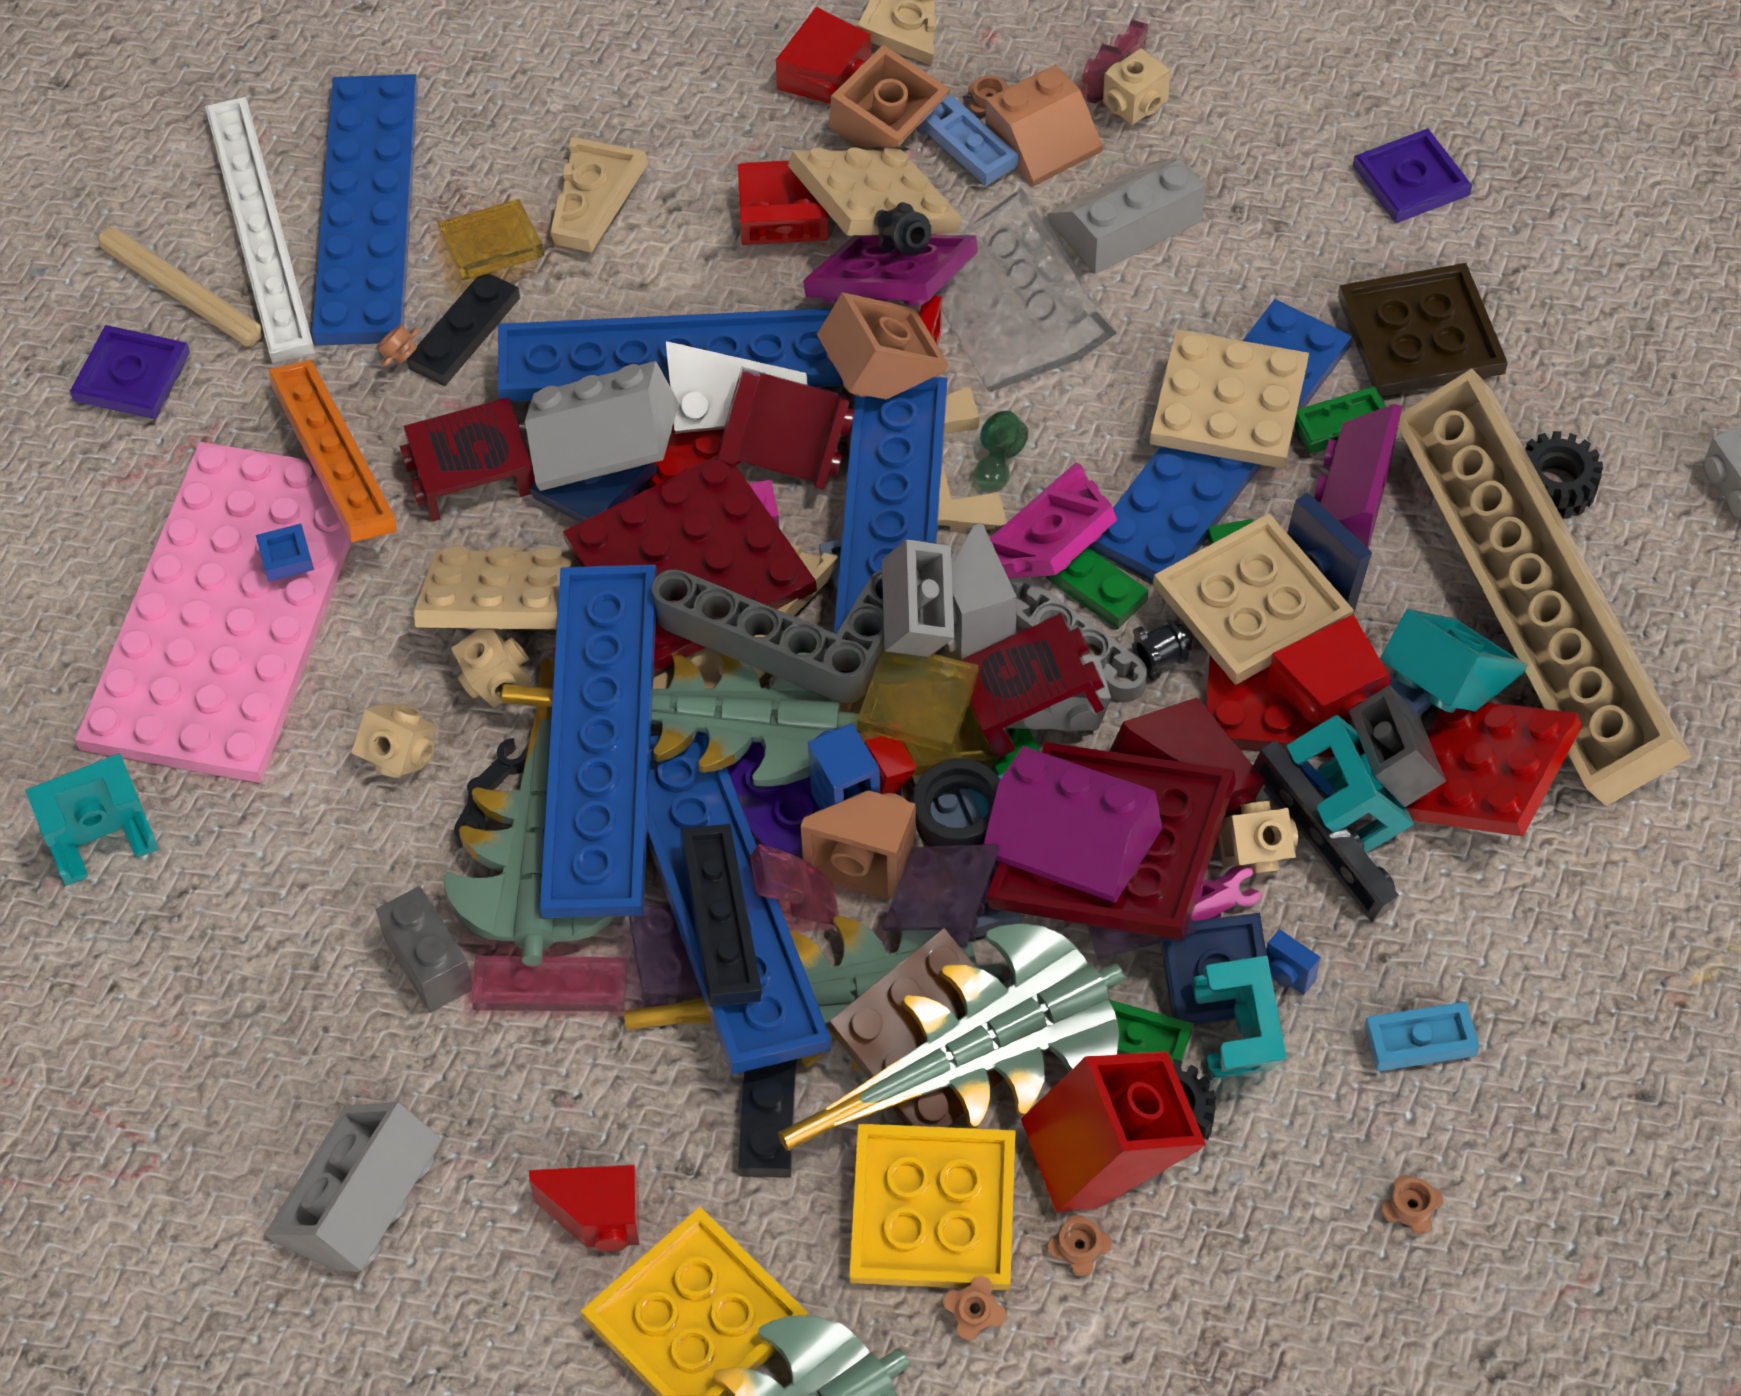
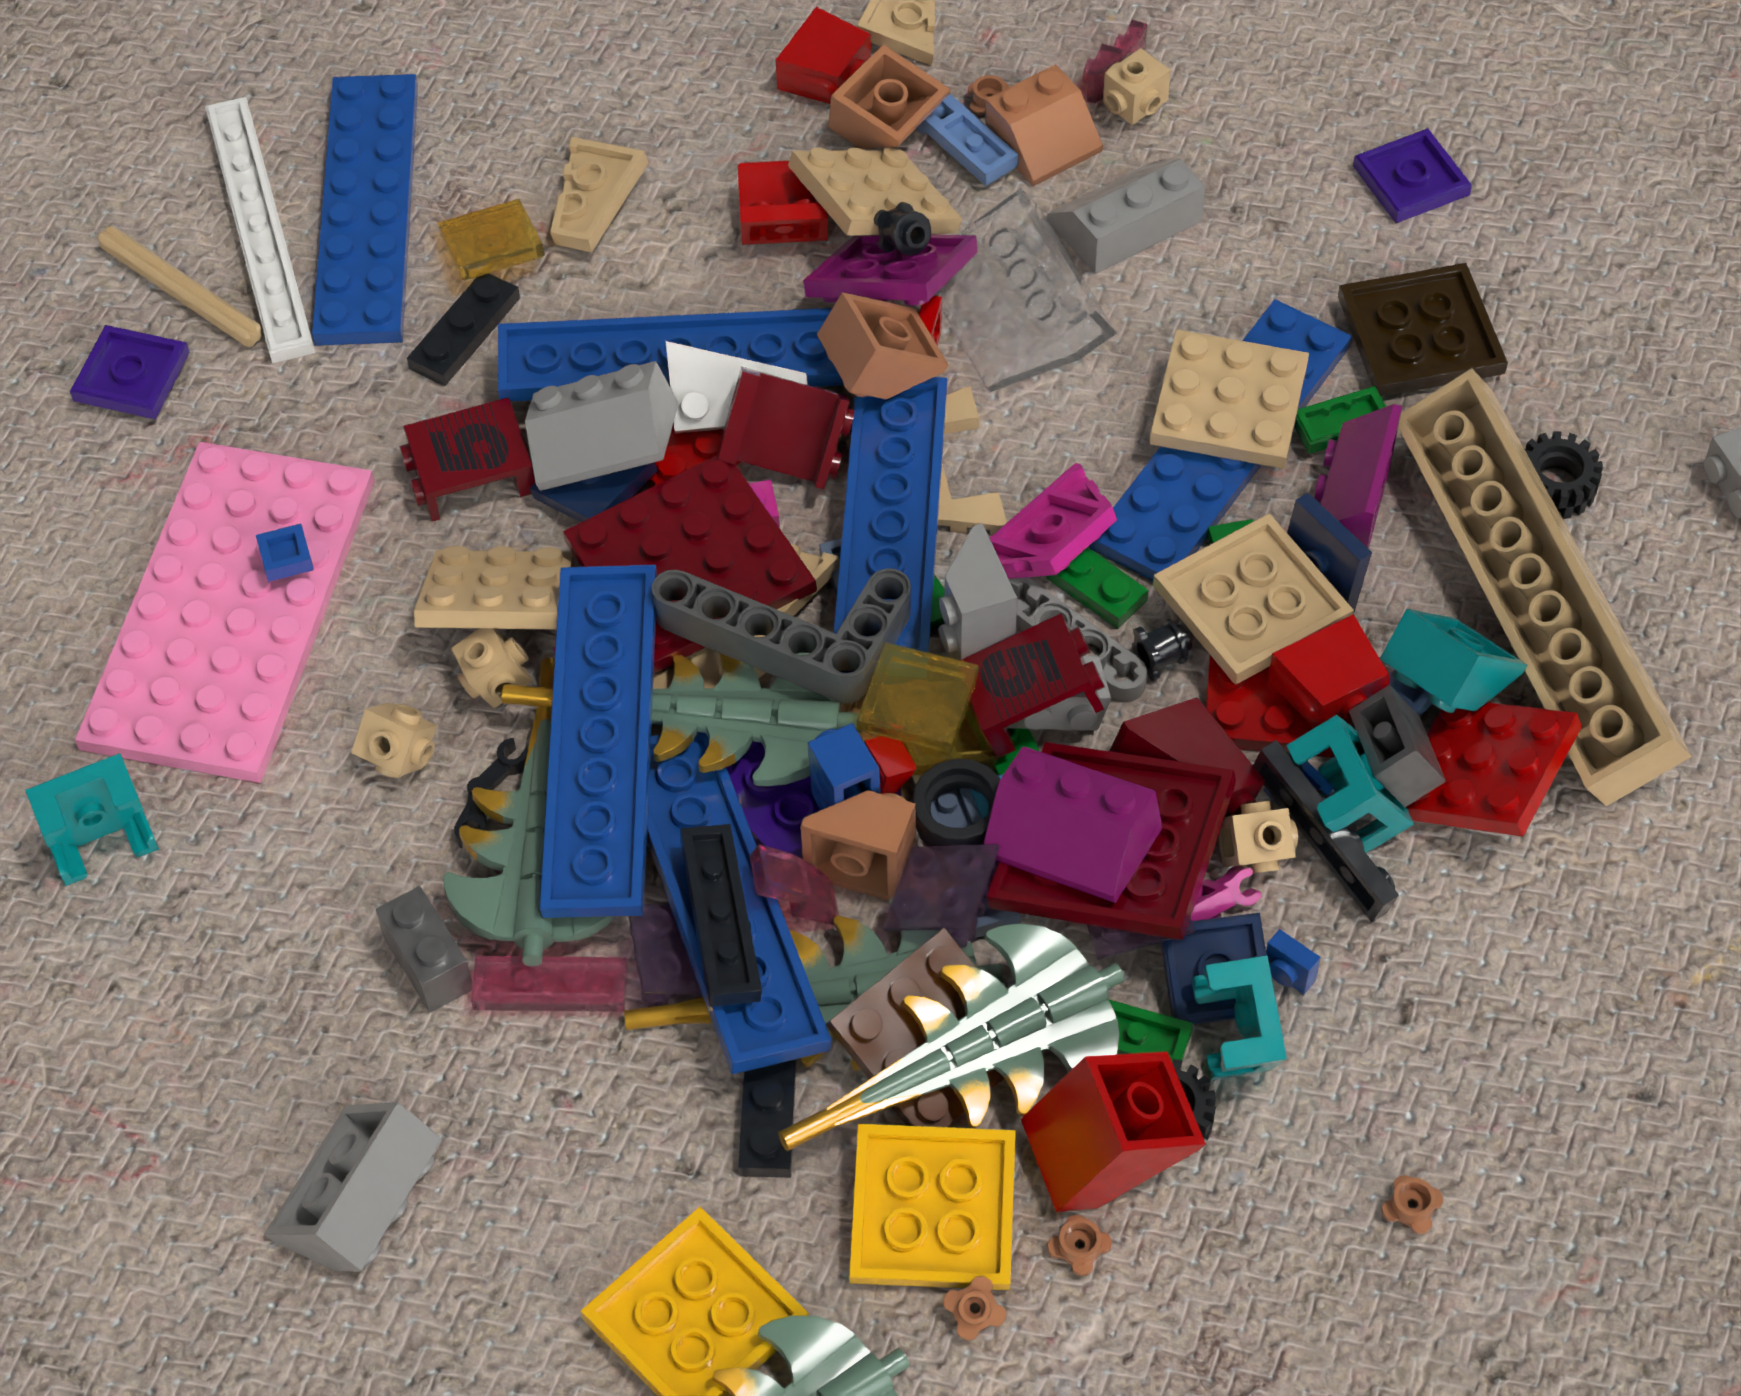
(332, 451): orange plate -> none
(397, 345): nougat plate -> none
(592, 1203): red slope -> none
(917, 598): light grey brick -> none
(1004, 438): clear green plate -> none
(1421, 1036): dark azure plate -> none

